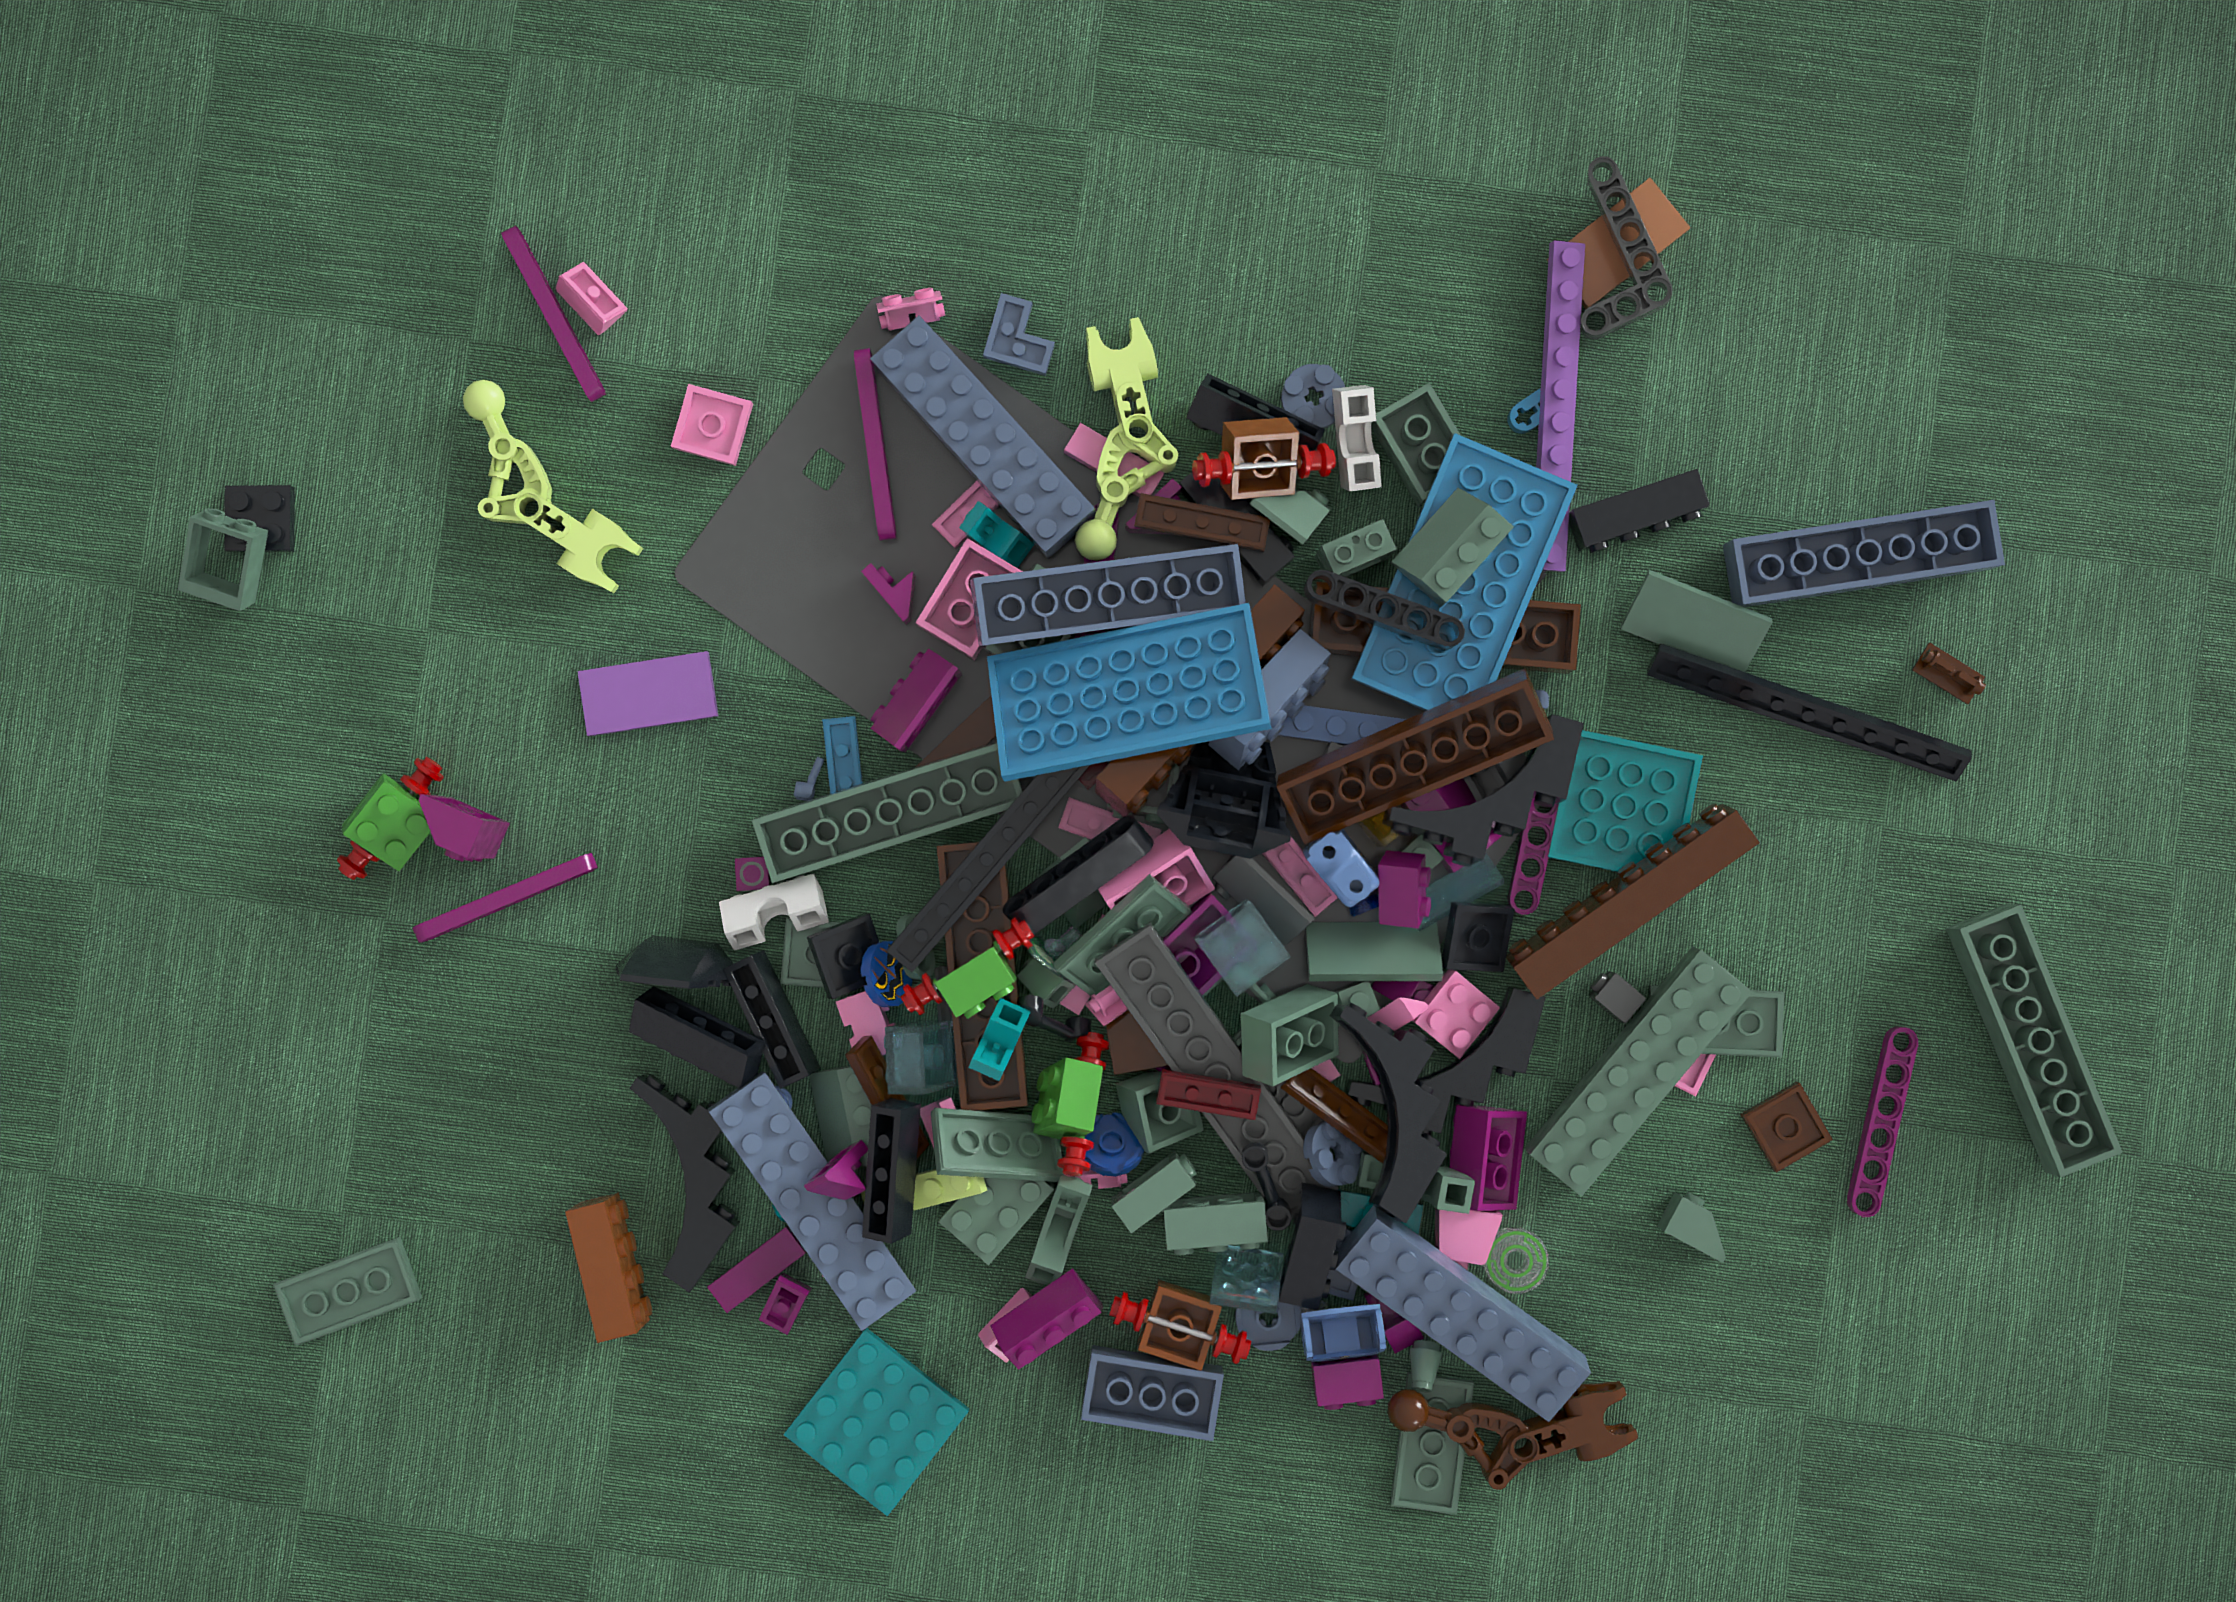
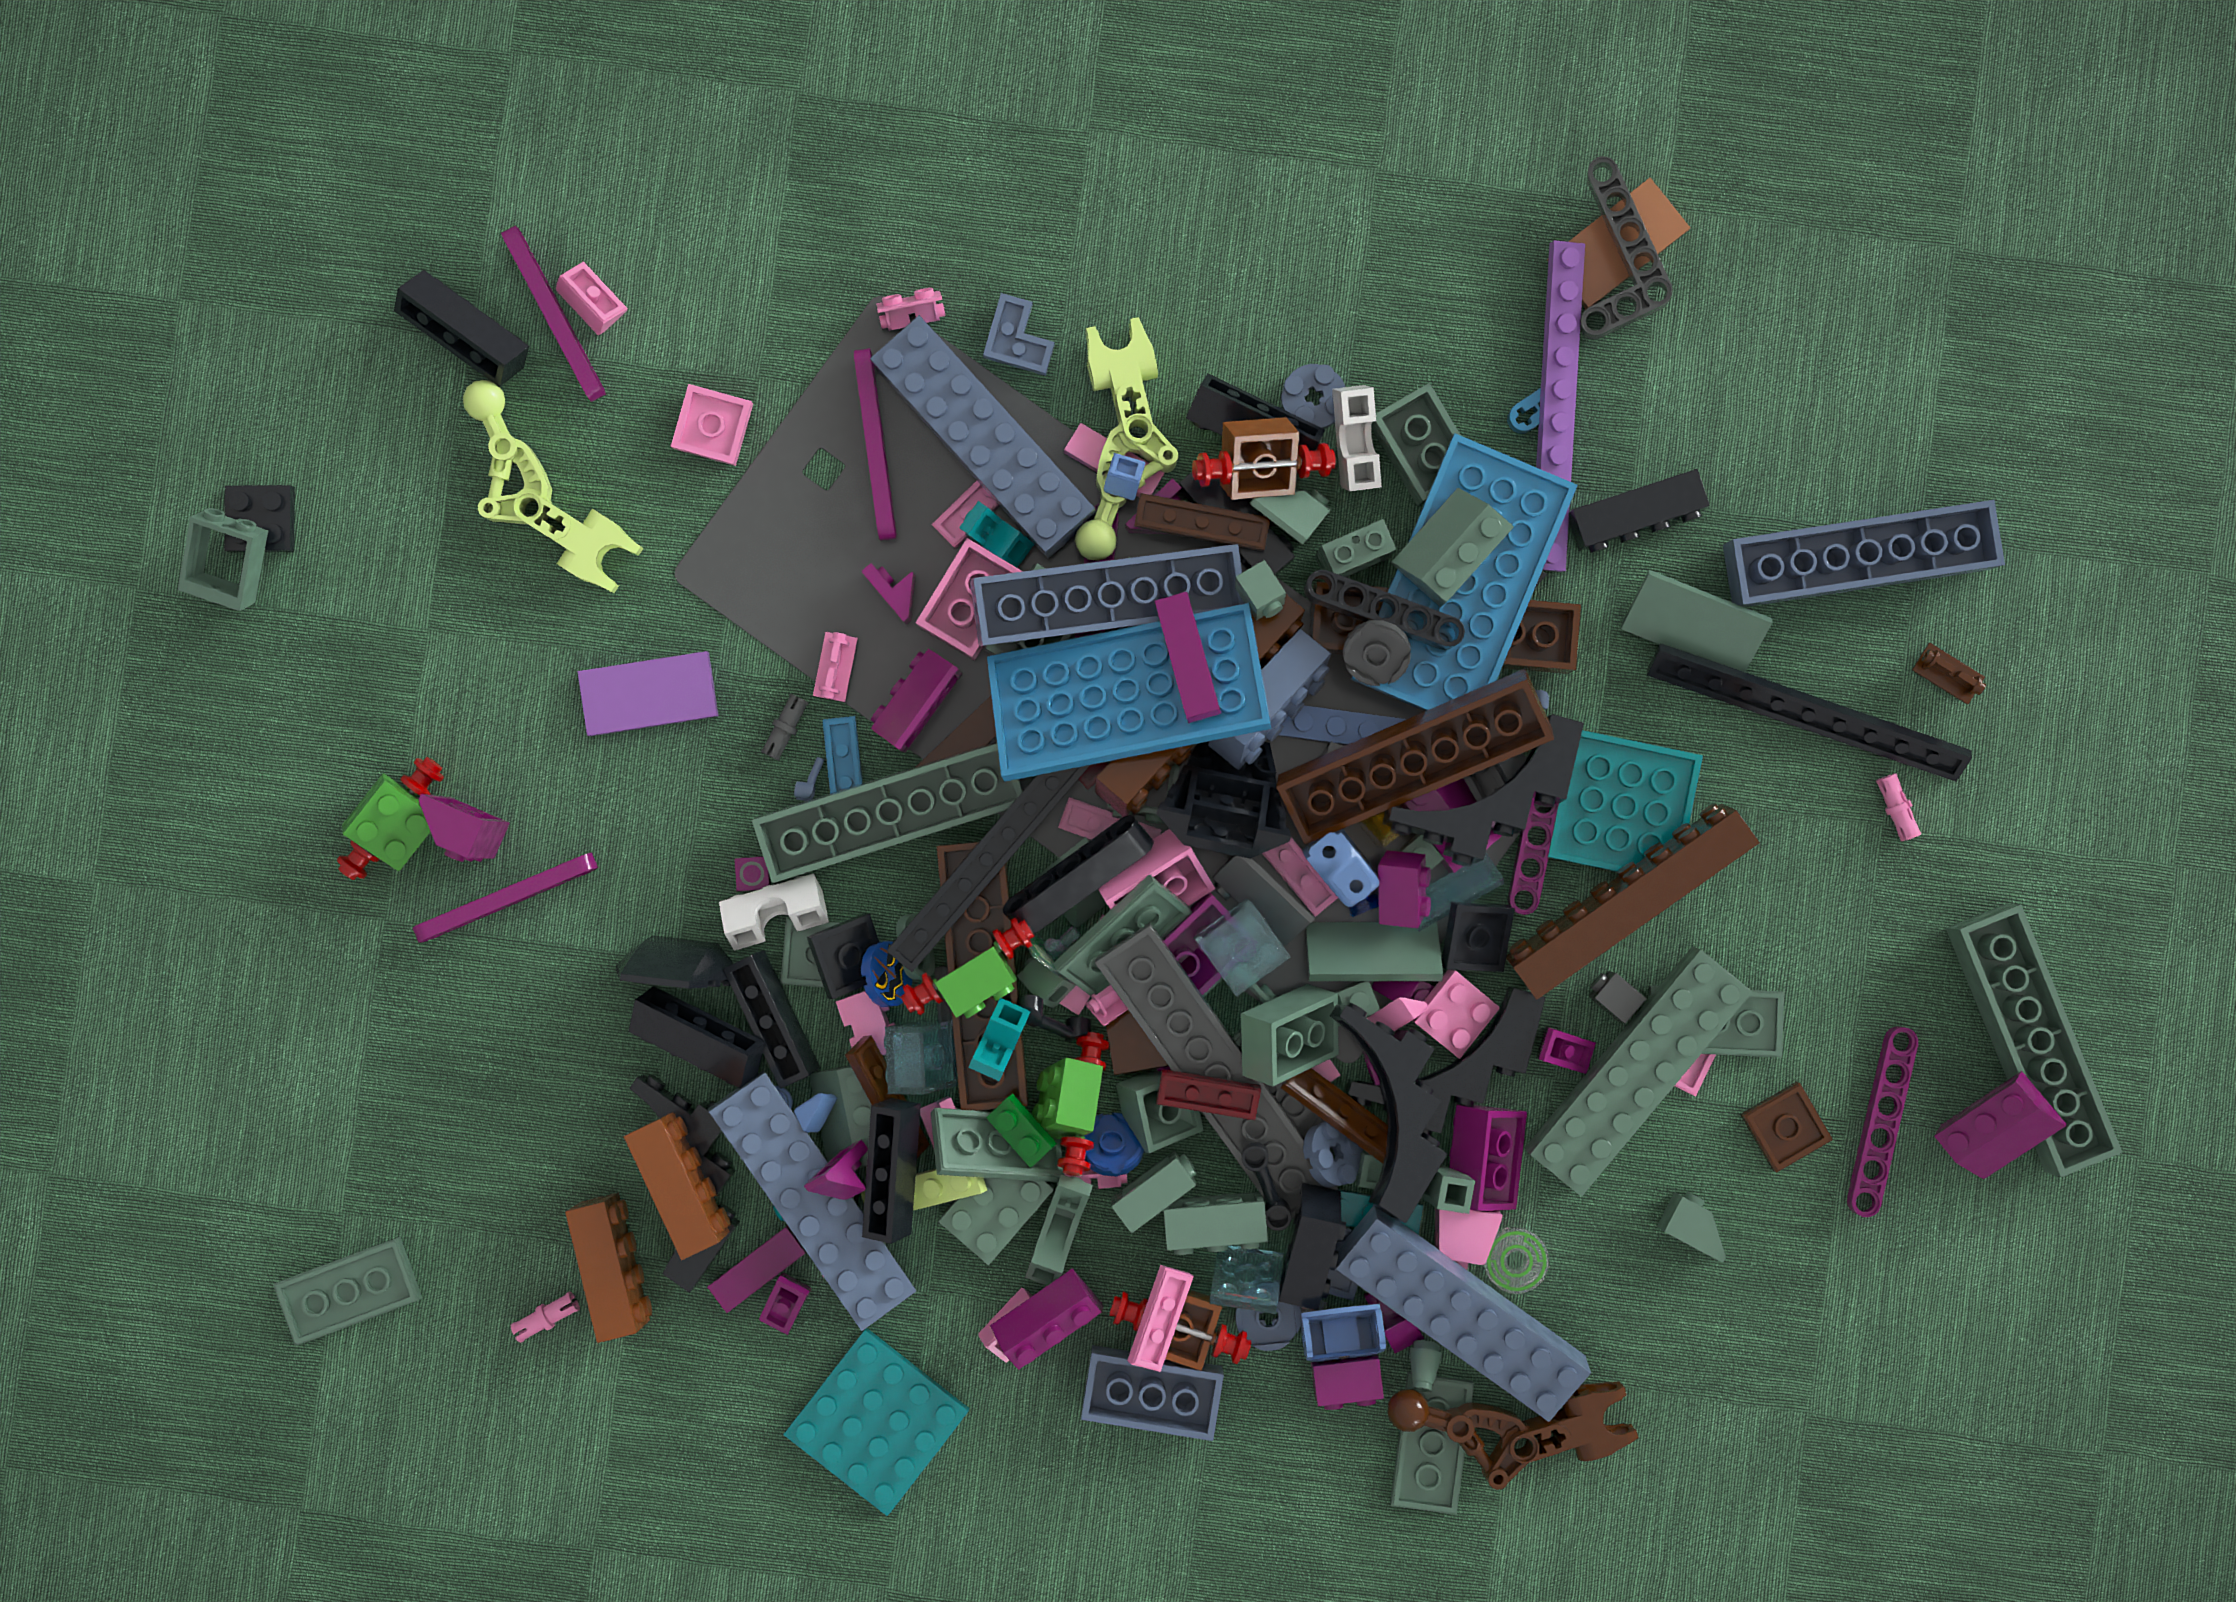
(461, 328): none -> black brick
(545, 1317): none -> bright pink pin
(678, 1185): none -> dark orange brick
(784, 727): none -> dark grey pin
(815, 1111): none -> medium blue slope
(835, 666): none -> bright pink hinge
(1021, 1130): none -> green plate
(1124, 476): none -> medium blue slope
(1160, 1318): none -> bright pink tile
(1187, 657): none -> magenta tile
(1261, 590): none -> sand green brick
(1377, 652): none -> dark grey tile
(1565, 1050): none -> magenta slope
(1898, 807): none -> bright pink pin
(1999, 1127): none -> magenta slope

